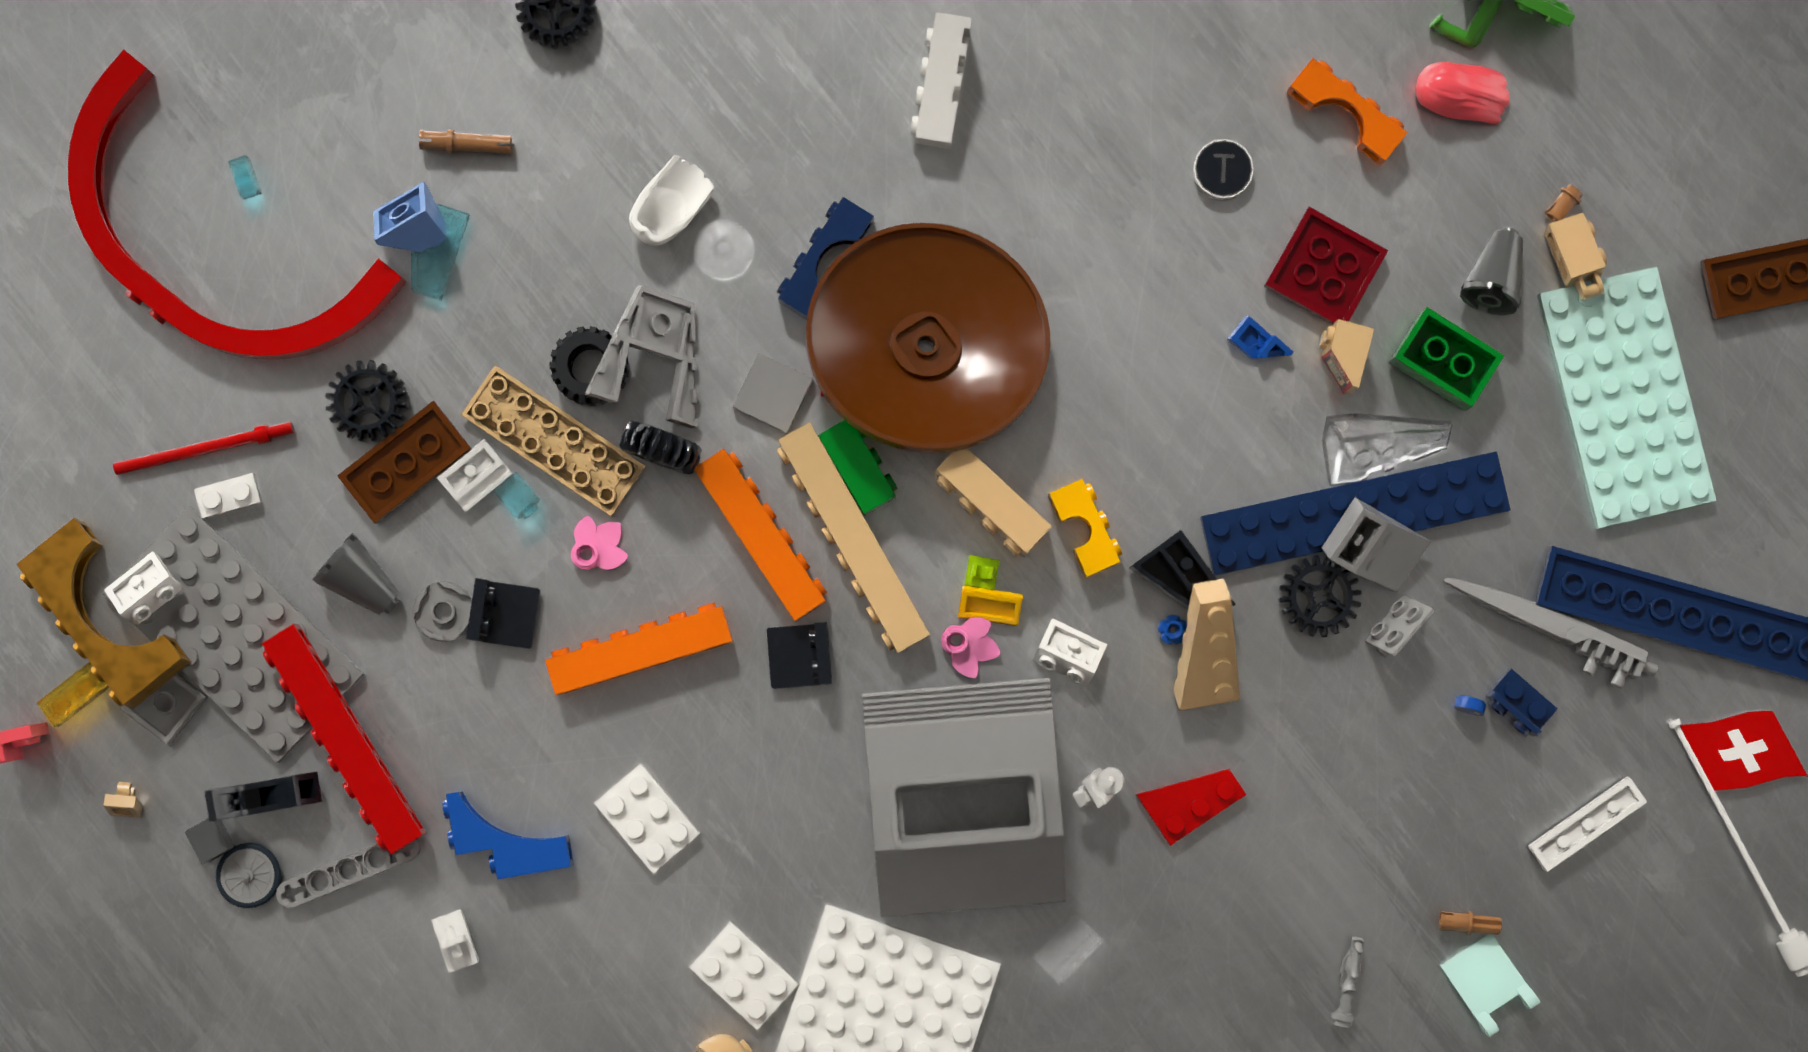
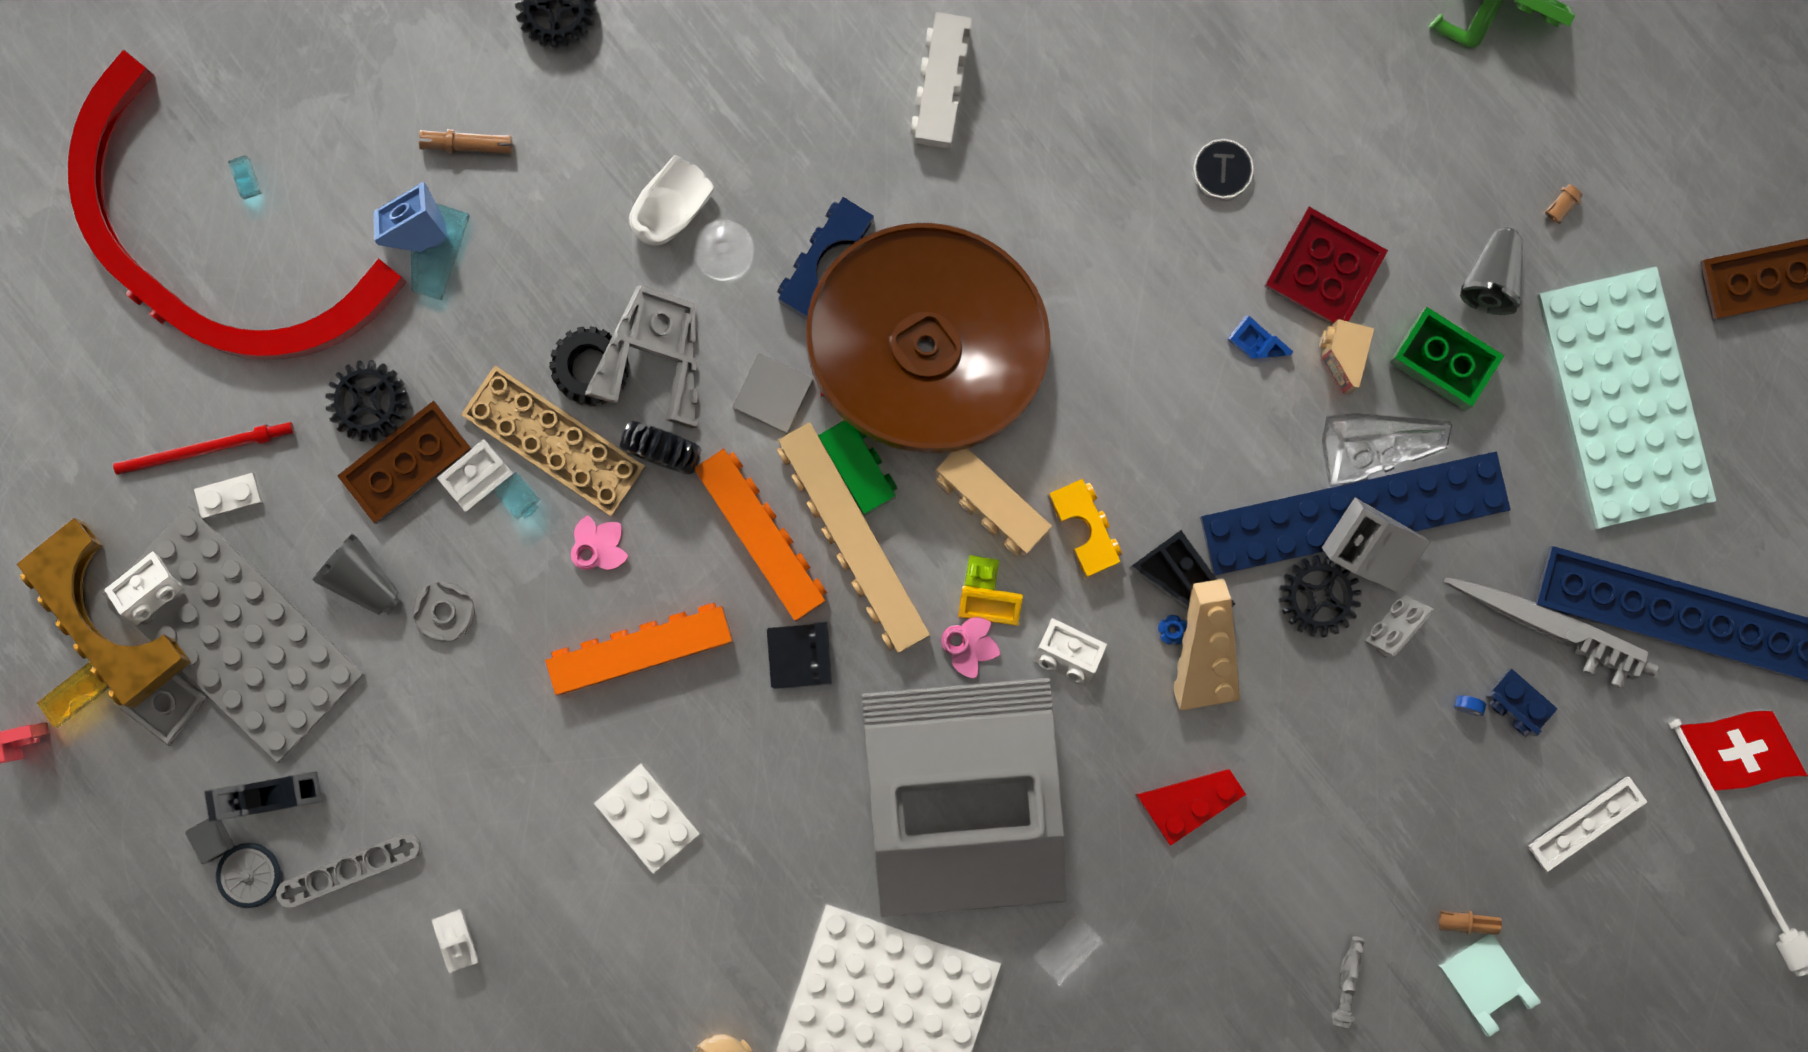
(124, 802): tan tile -> none
(343, 738): red brick -> none
(503, 613): black bracket -> none
(511, 853): blue arch -> none
(744, 975): white plate -> none
(1099, 787): white hips -> none
(1320, 87): orange arch -> none
(1463, 92): coral hair -> none
(1577, 254): tan brick -> none

